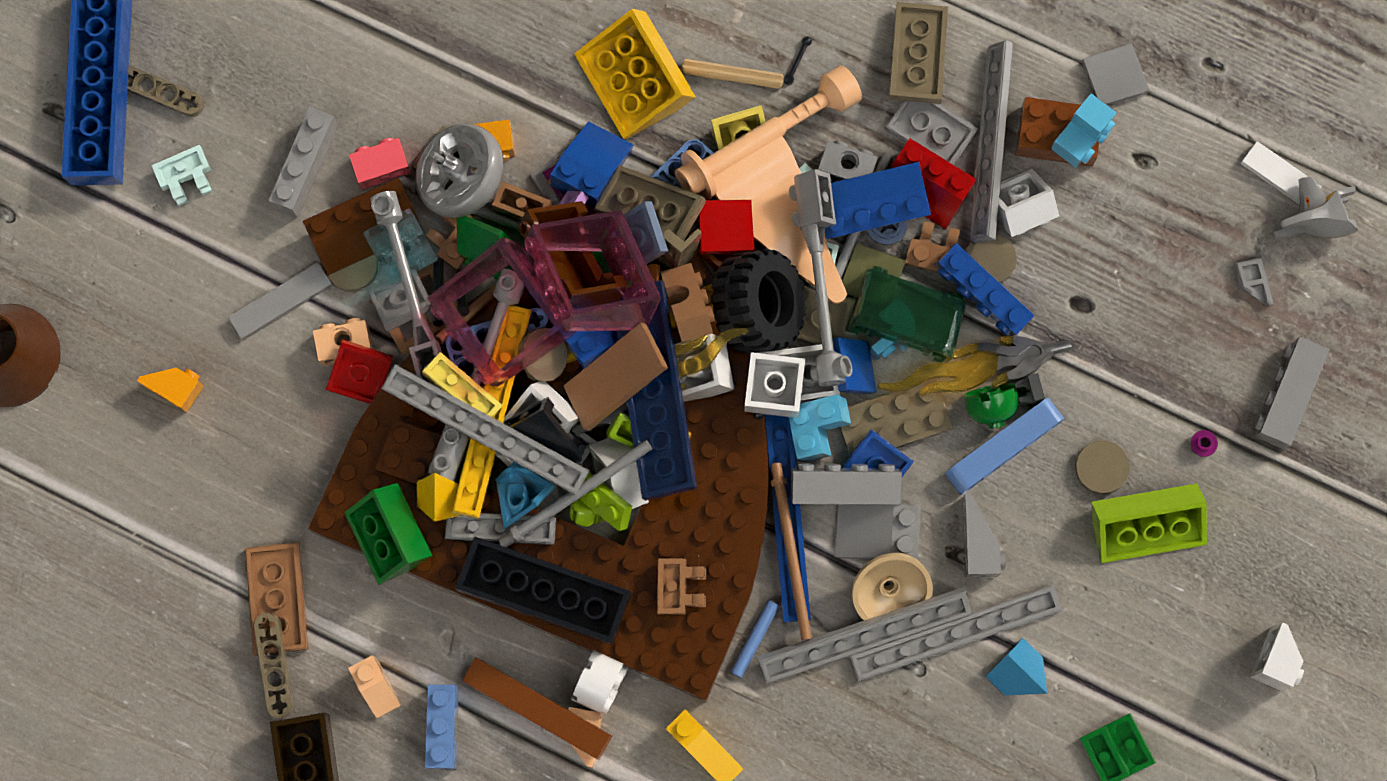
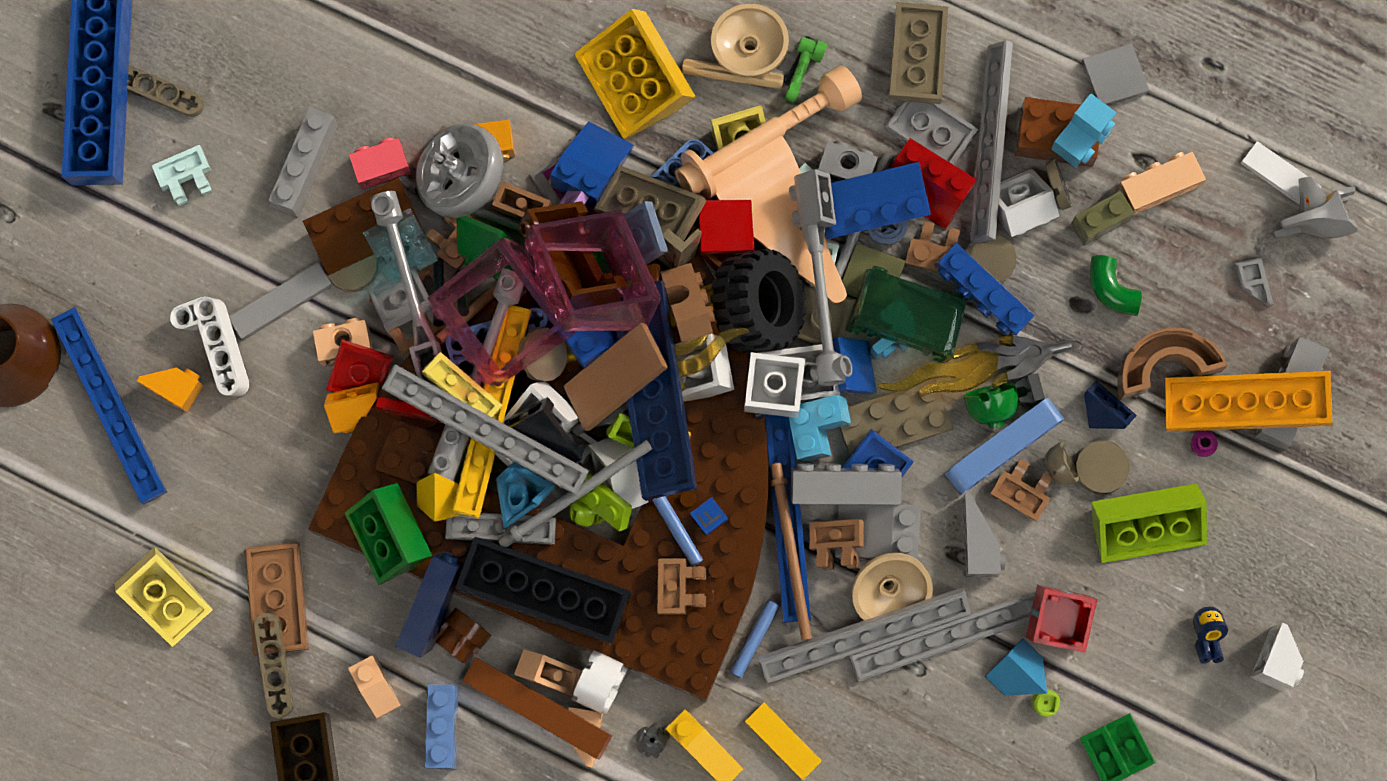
(109, 406): none -> blue plate
(162, 596): none -> light yellow slope
(215, 348): none -> white beam
(349, 405): none -> light orange slope
(402, 409): none -> red tile
(430, 605): none -> dark blue slope
(461, 636): none -> reddish brown piece
(547, 672): none -> light nougat slope
(644, 736): none -> dark grey animal
(678, 531): none -> medium blue piece
(709, 516): none -> blue tile
(749, 26): none -> tan dish
(783, 741): none -> yellow tile
(809, 50): none -> bright green brick
(837, 535): none -> medium nougat plate
(1020, 495): none -> medium nougat plate
(1046, 704): none -> lime tile
(1057, 182): none -> dark tan tile
(1060, 465): none -> dark tan helmet
(1061, 618): none -> red container
(1102, 218): none -> olive brick
(1106, 410): none -> dark blue slope
(1108, 289): none -> green cylinder
(1162, 182): none -> light nougat brick
(1167, 345): none -> medium nougat brick
(1210, 629): none -> dark blue piece
(1248, 401): none -> light orange plate

